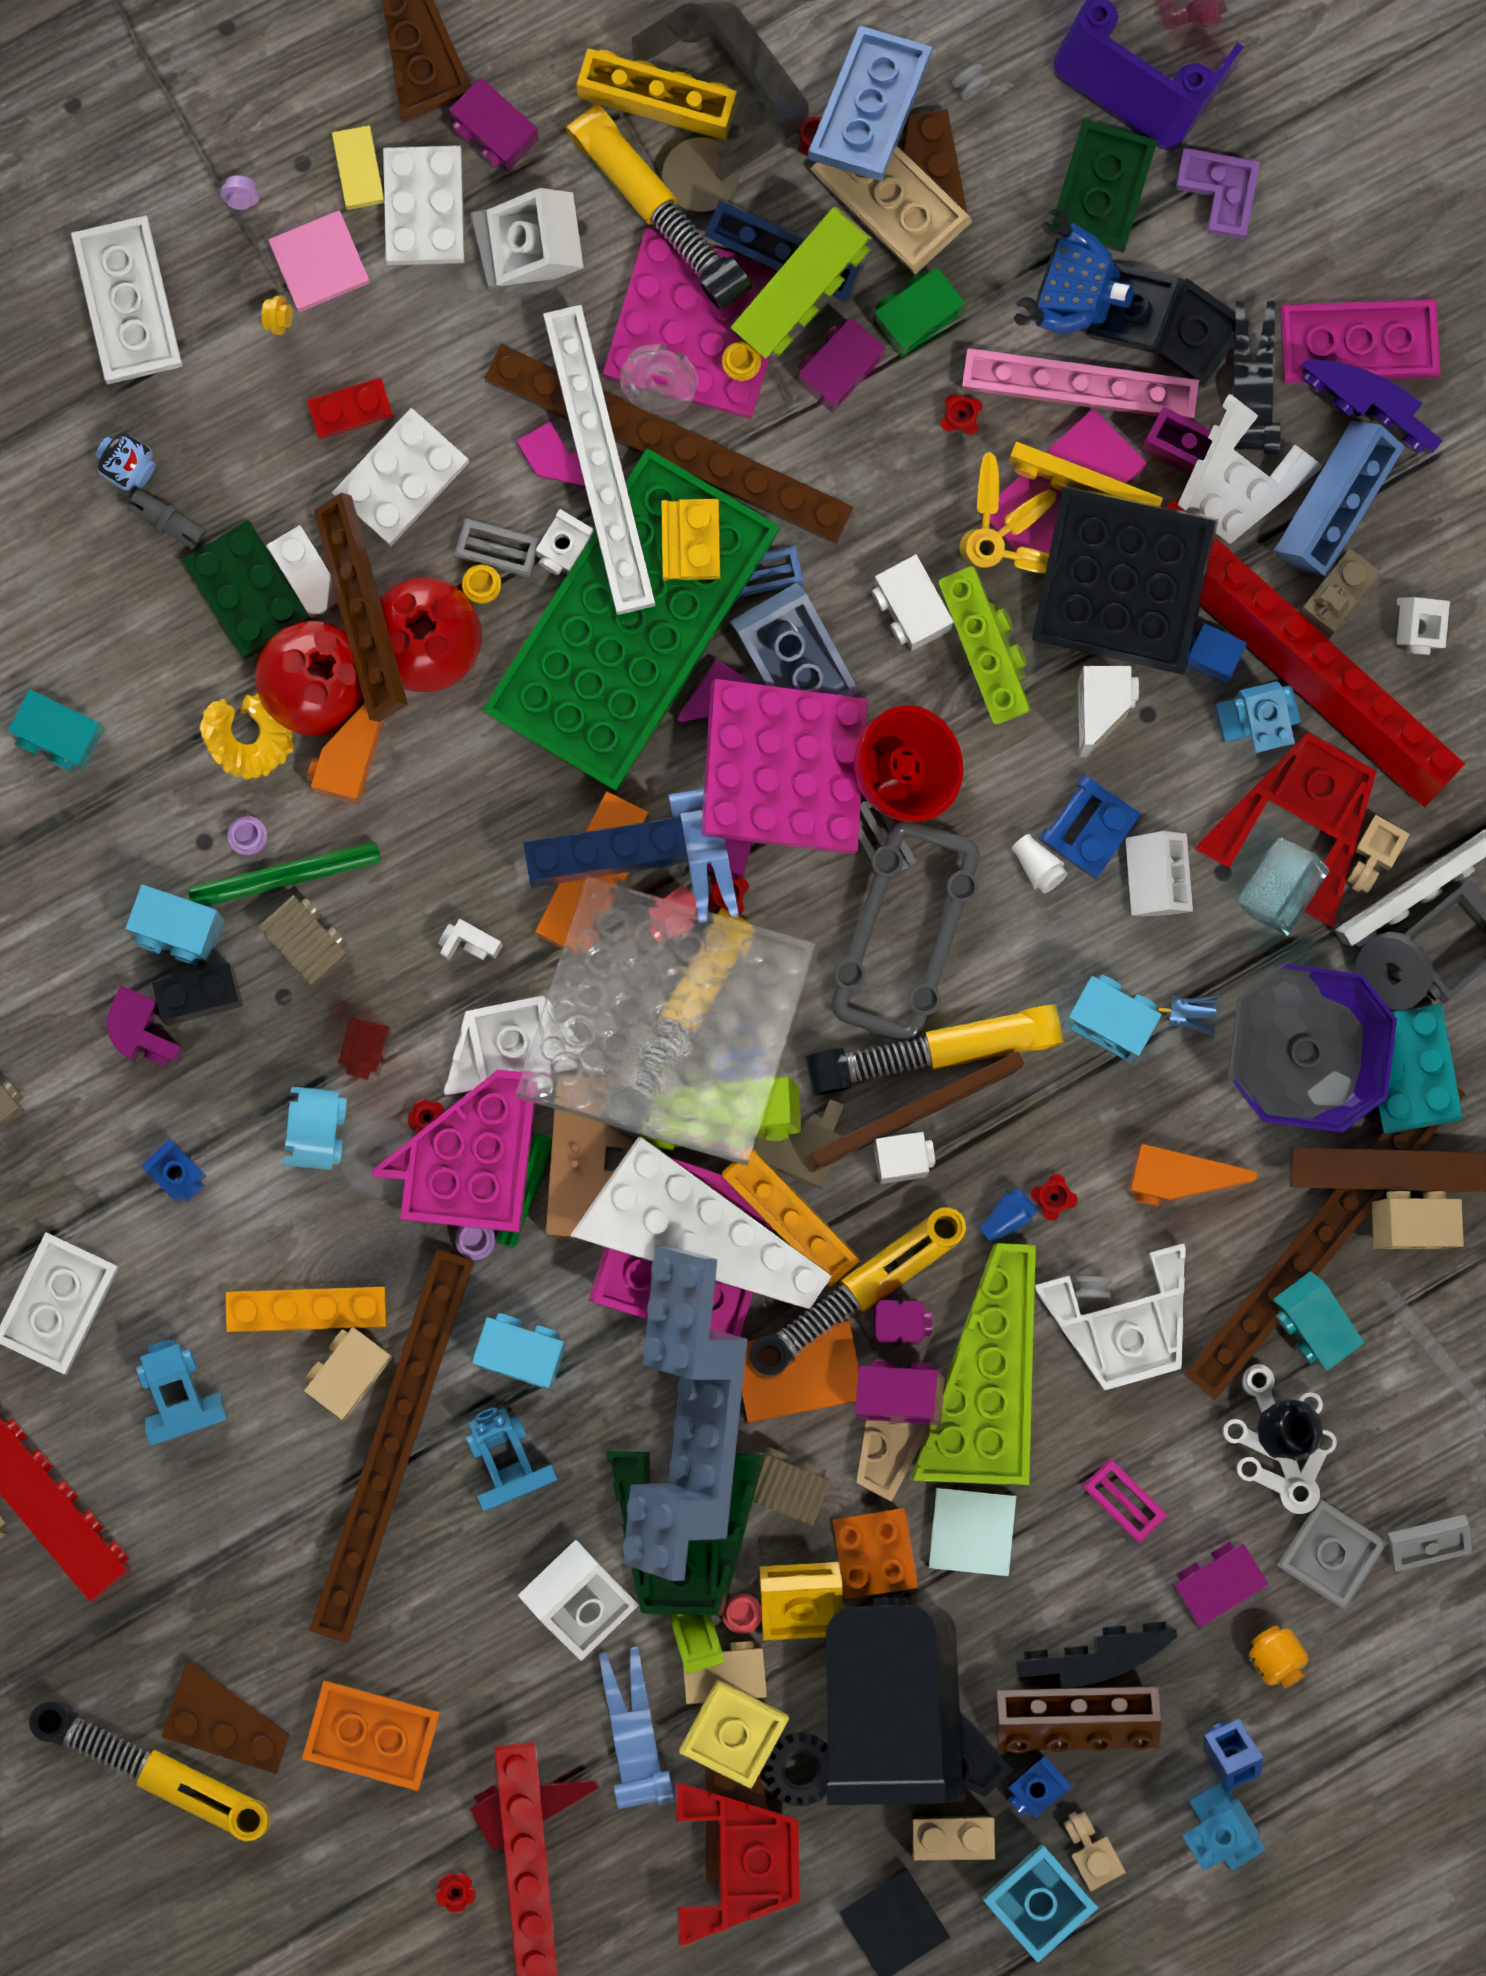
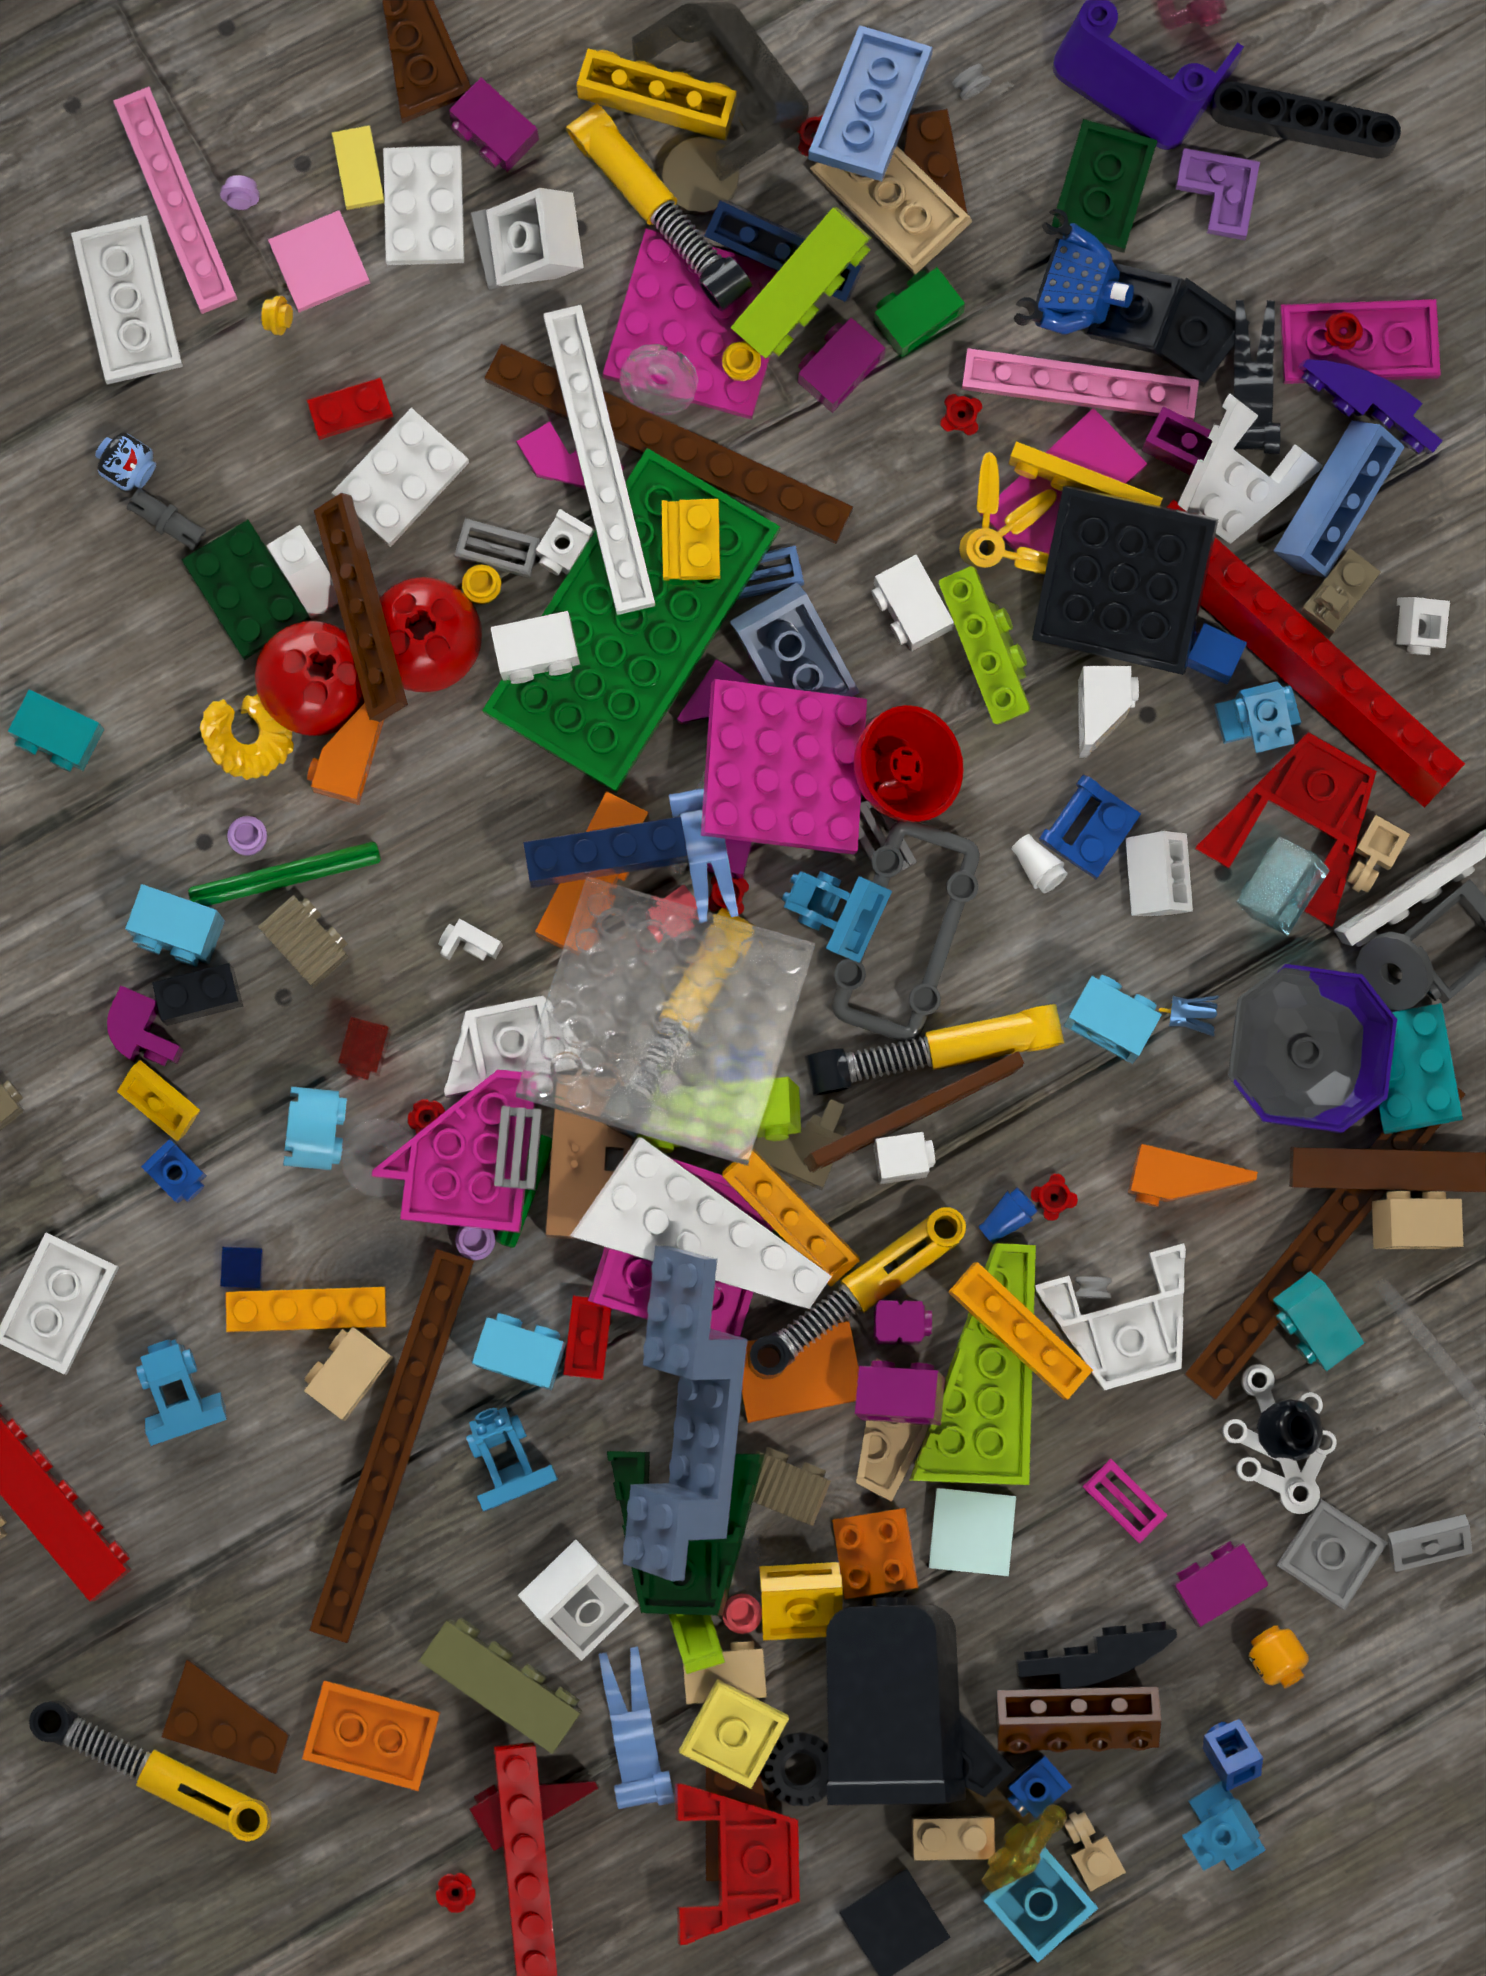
(158, 1100): none -> yellow plate
(175, 200): none -> bright pink plate
(241, 1267): none -> clear blue tile
(501, 1685): none -> olive brick
(520, 1114): none -> light grey tile
(535, 647): none -> white brick
(587, 1339): none -> red plate
(817, 900): none -> dark azure tile
(1020, 1331): none -> light orange plate
(1023, 1849): none -> clear yellow plate
(1323, 113): none -> black beam
(1350, 323): none -> red plate

